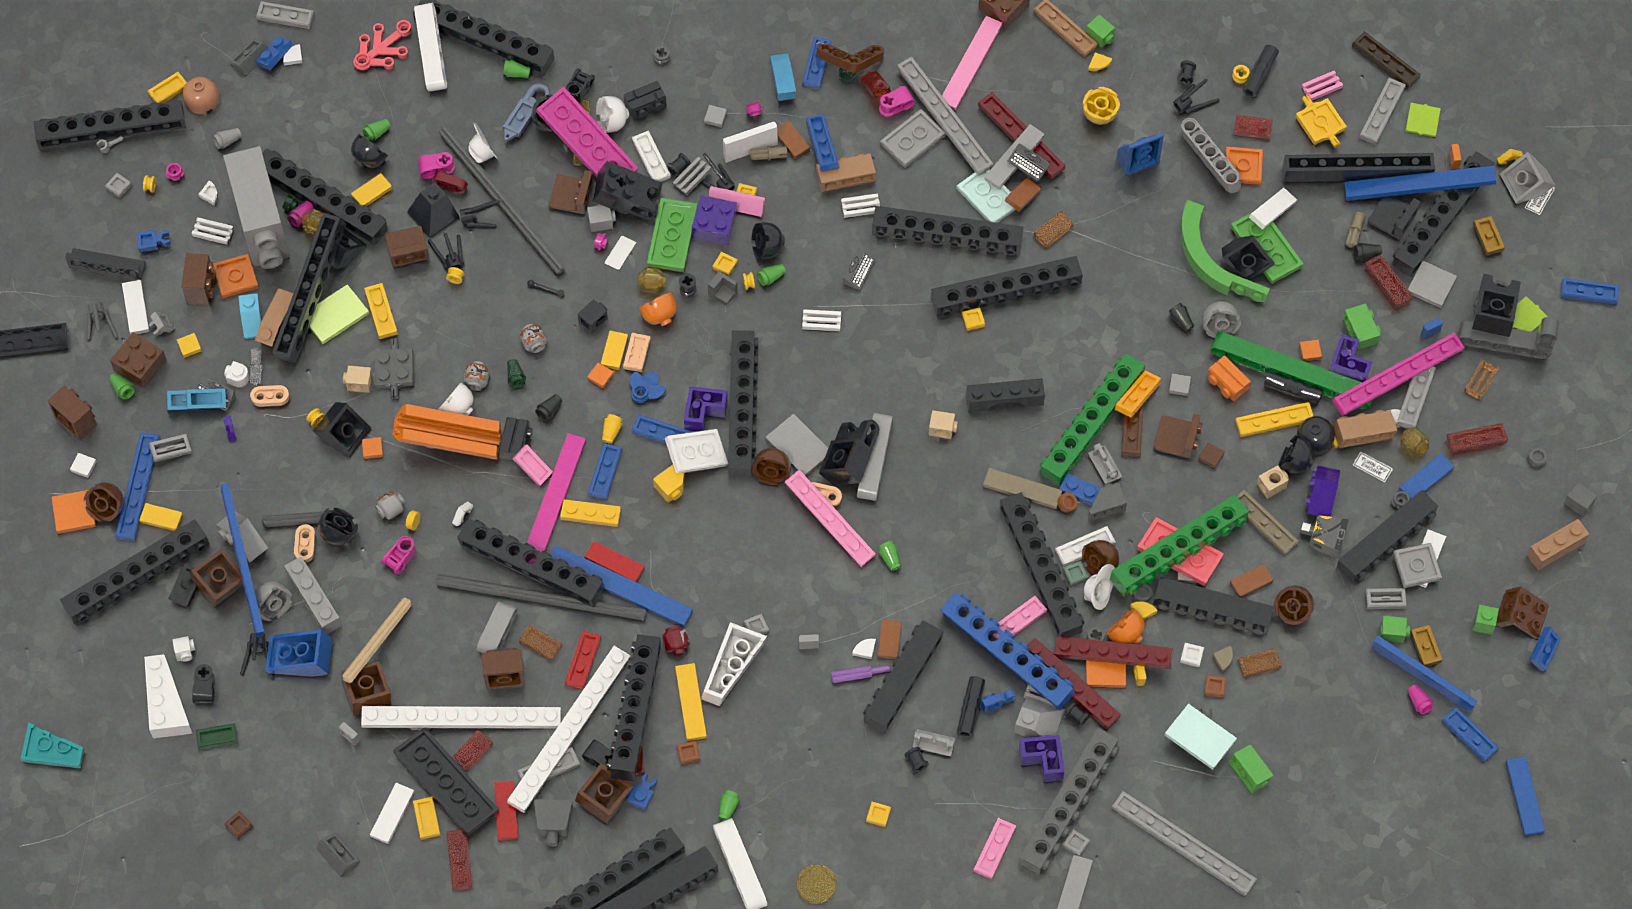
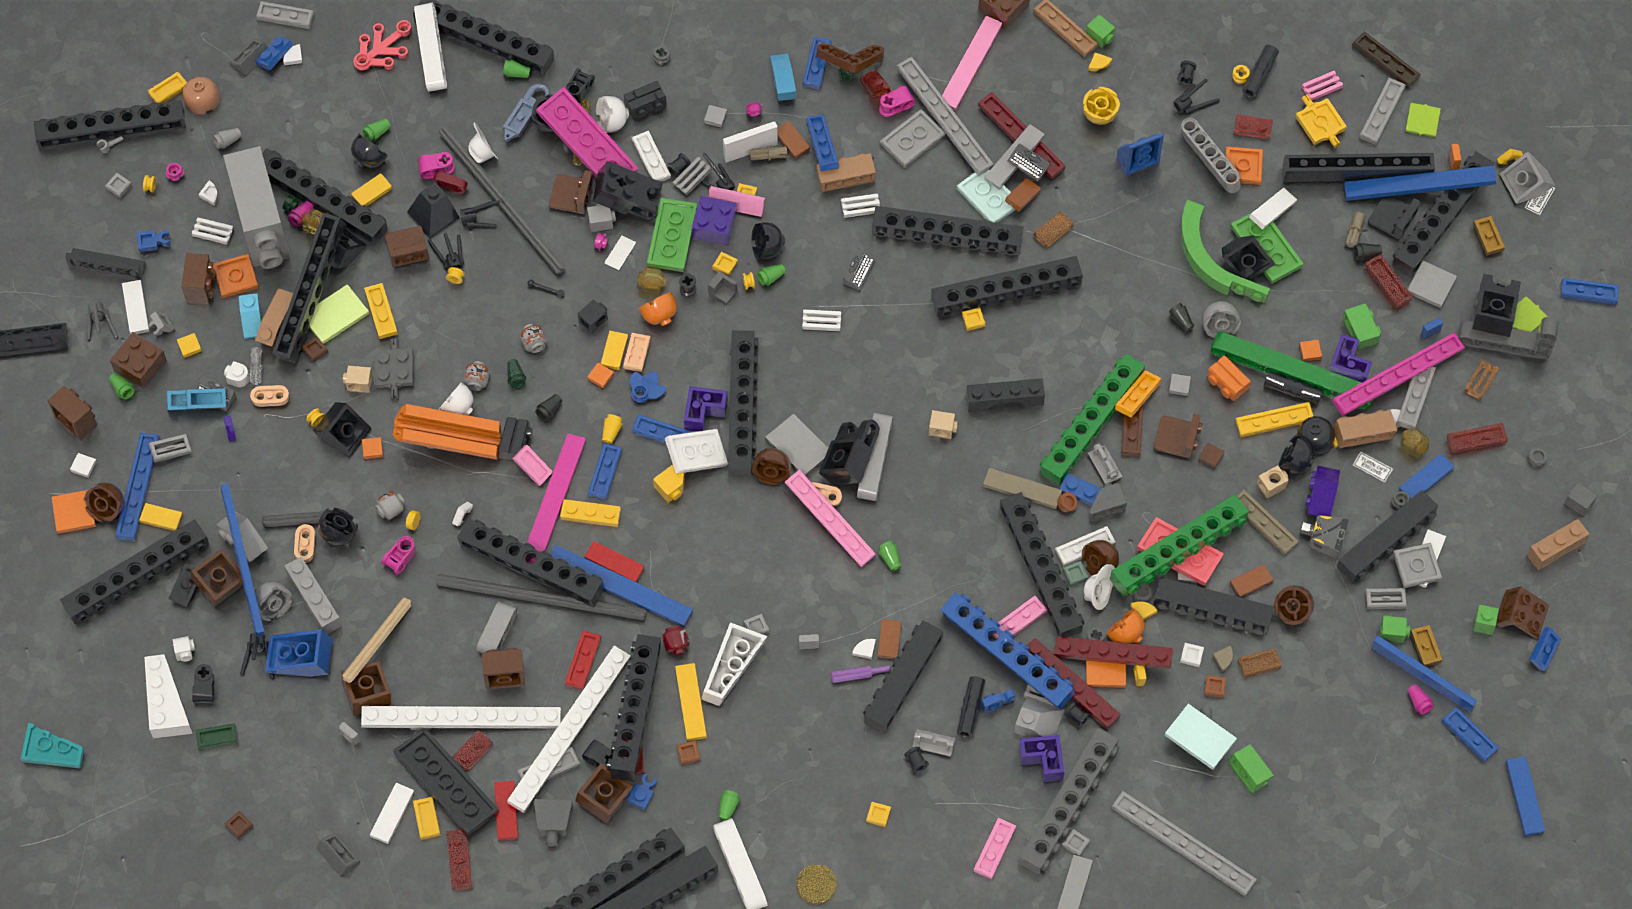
(314, 349): none -> reddish brown tile
(540, 643): clear orange tile -> none

